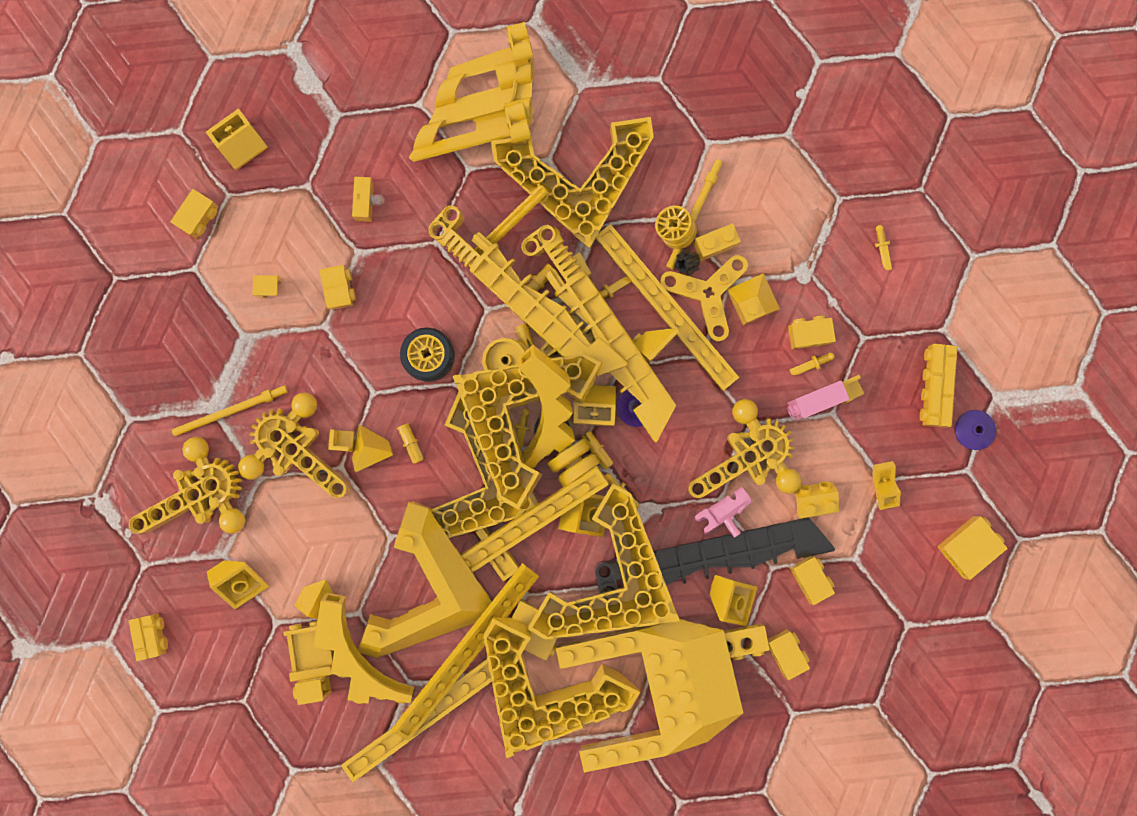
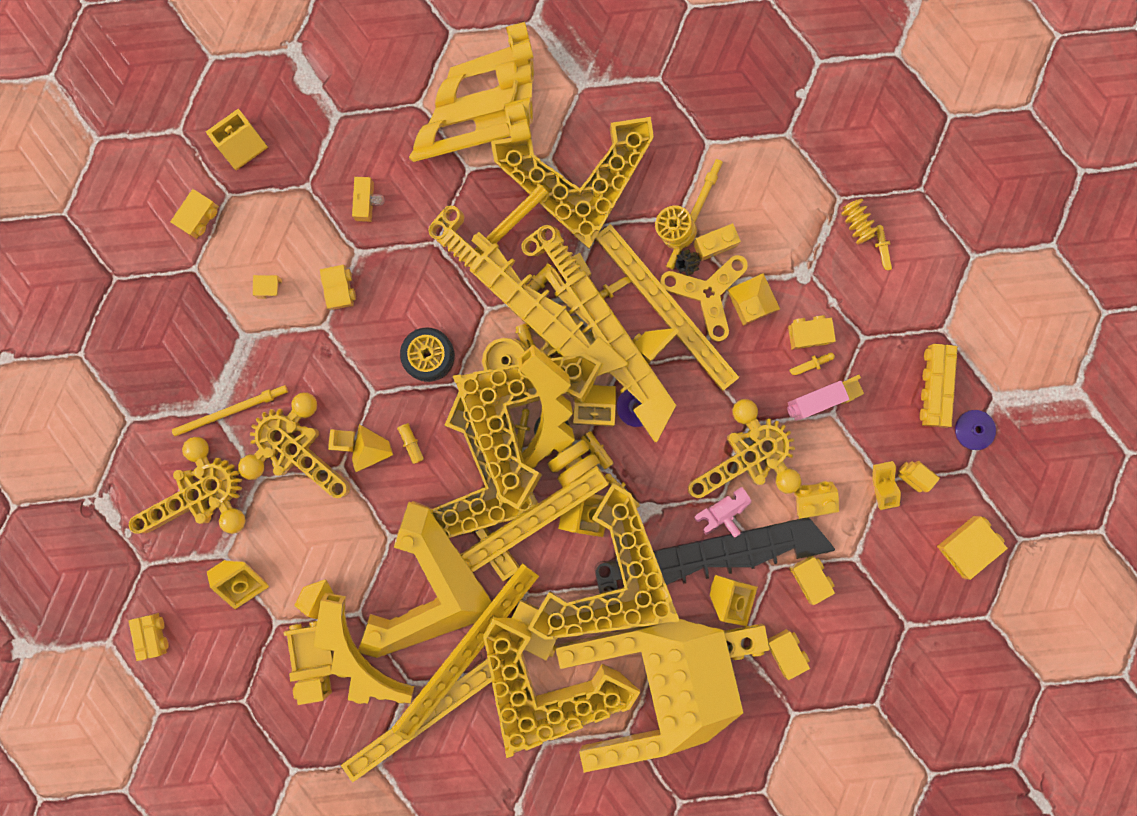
(859, 221): none -> yellow piece
(918, 476): none -> yellow brick

